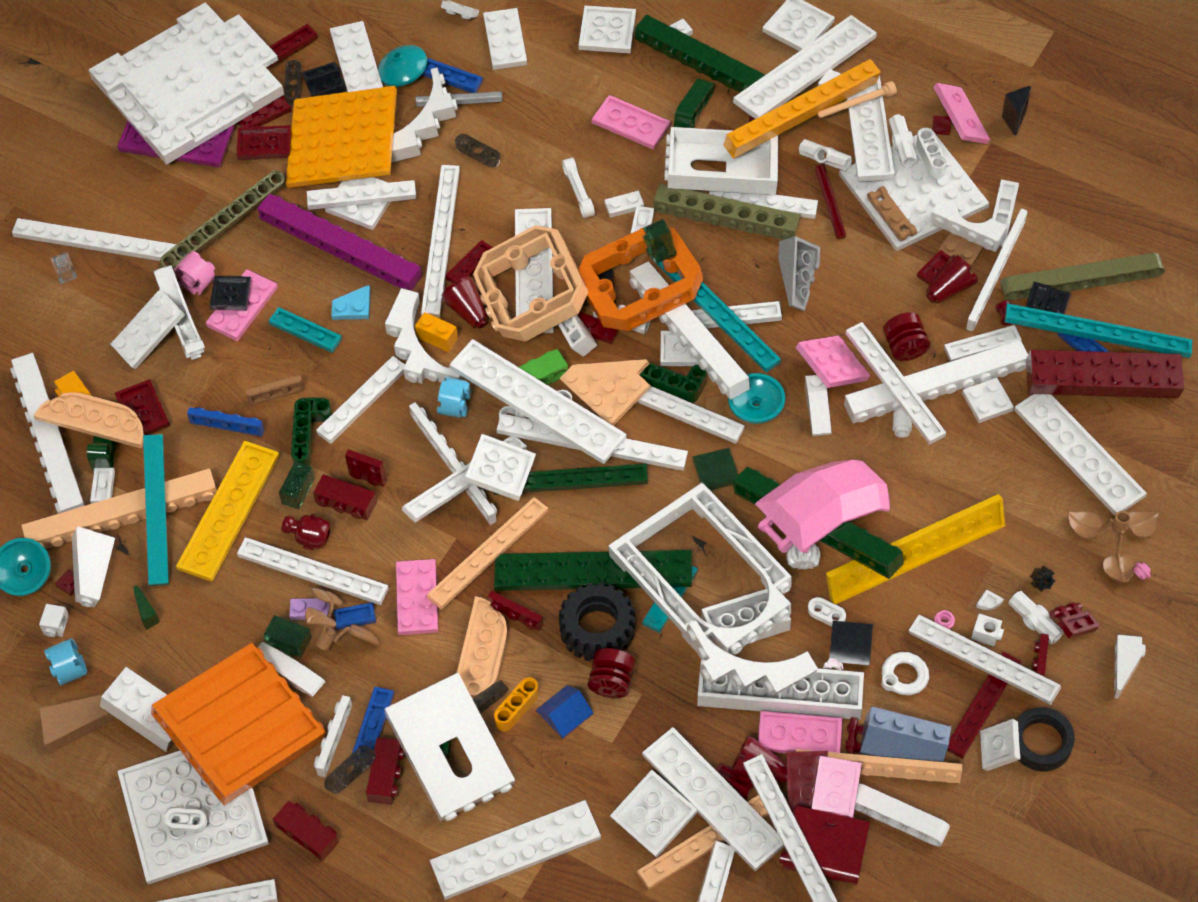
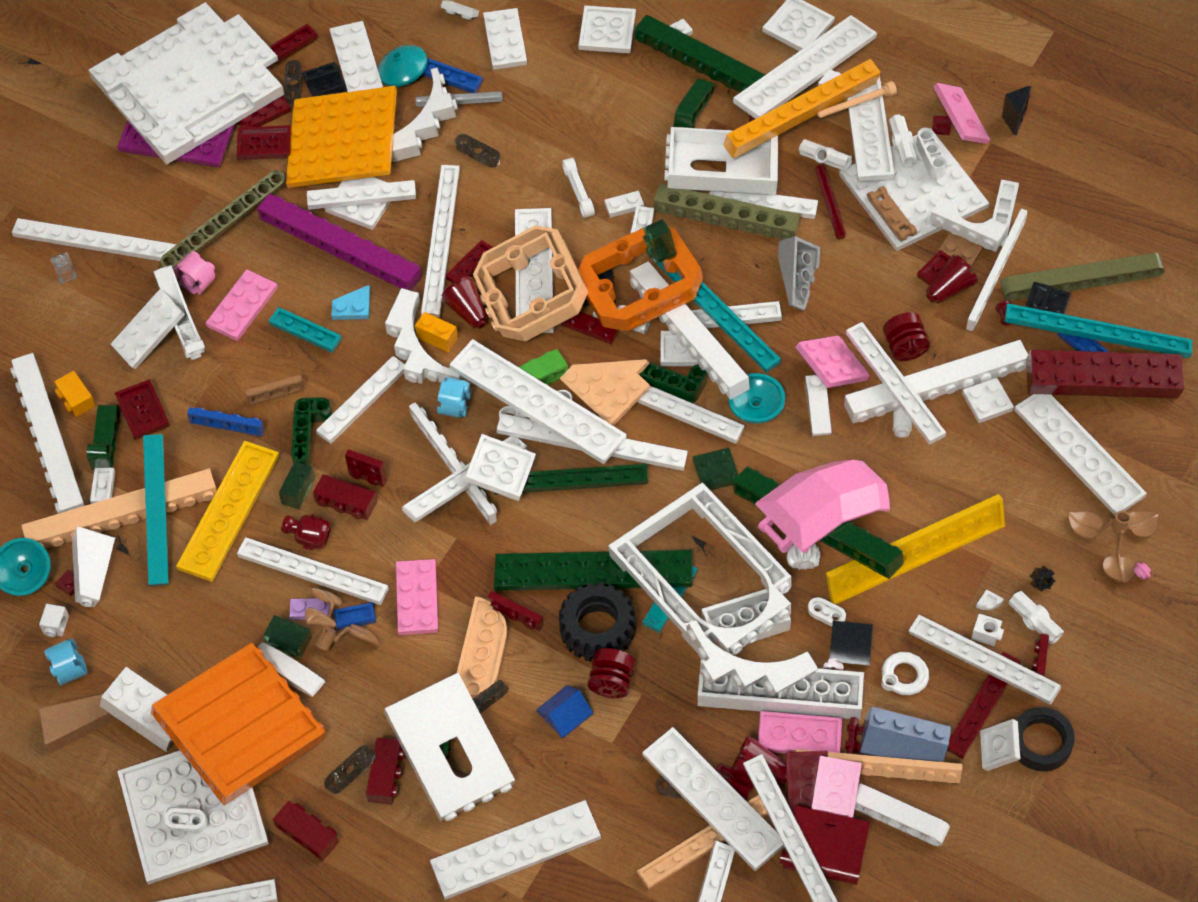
(93, 417): light nougat plate -> none
(147, 613): dark green slope -> none
(230, 293): black tile -> none
(335, 730): white plate -> none
(374, 718): blue plate -> none
(487, 553): light nougat tile -> none
(512, 712): light orange beam -> none
(578, 335): white slope -> none
(631, 122): bright pink plate -> none
(654, 813): white plate -> none
(947, 616): bright pink plate -> none
(980, 343): white plate -> none
(1073, 620): dark red plate -> none
(1126, 659): white slope -> none

